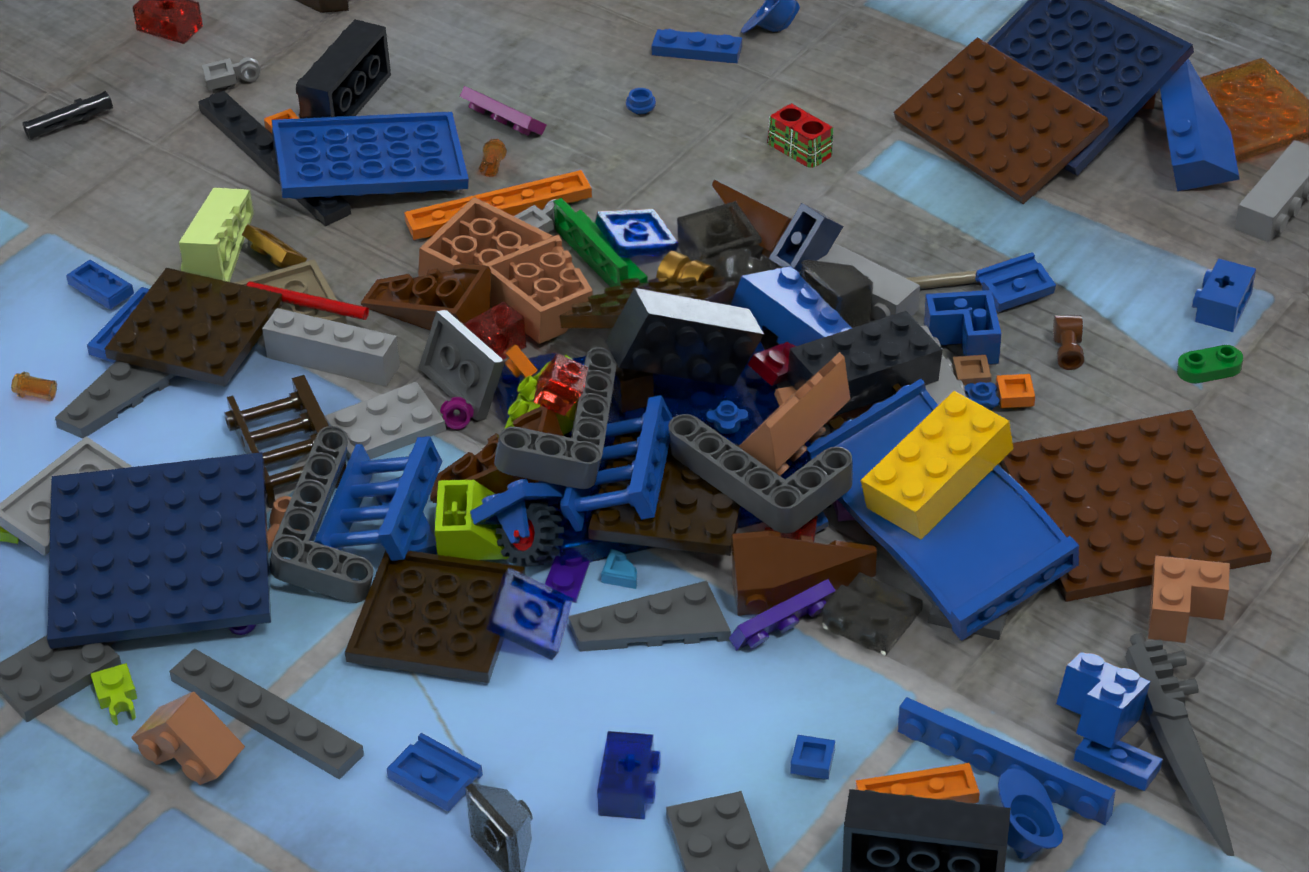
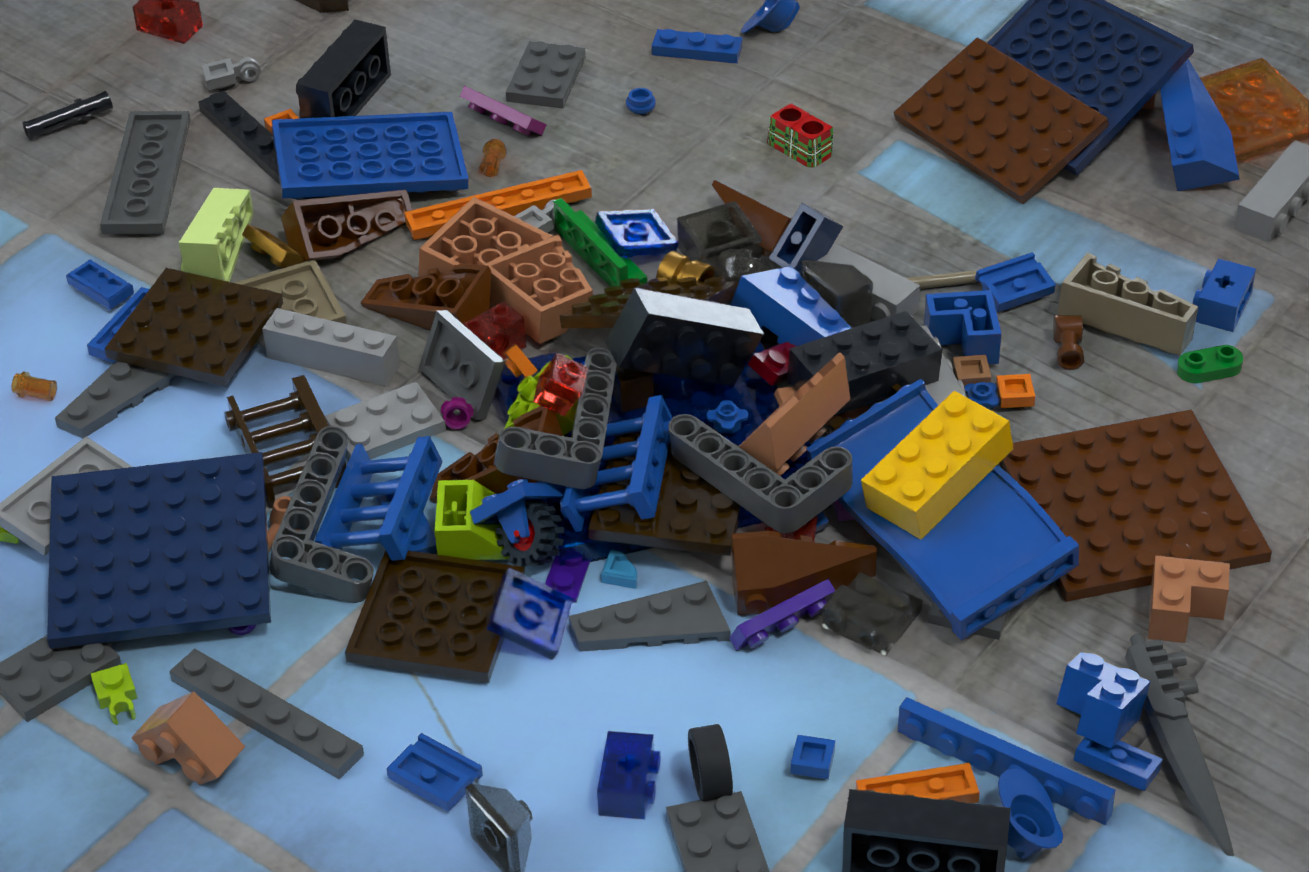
(145, 172): none -> dark grey plate
(316, 302): red bar -> none
(339, 224): none -> reddish brown wedge
(546, 74): none -> dark grey plate
(710, 762): none -> black tyre
(1127, 306): none -> dark tan wedge

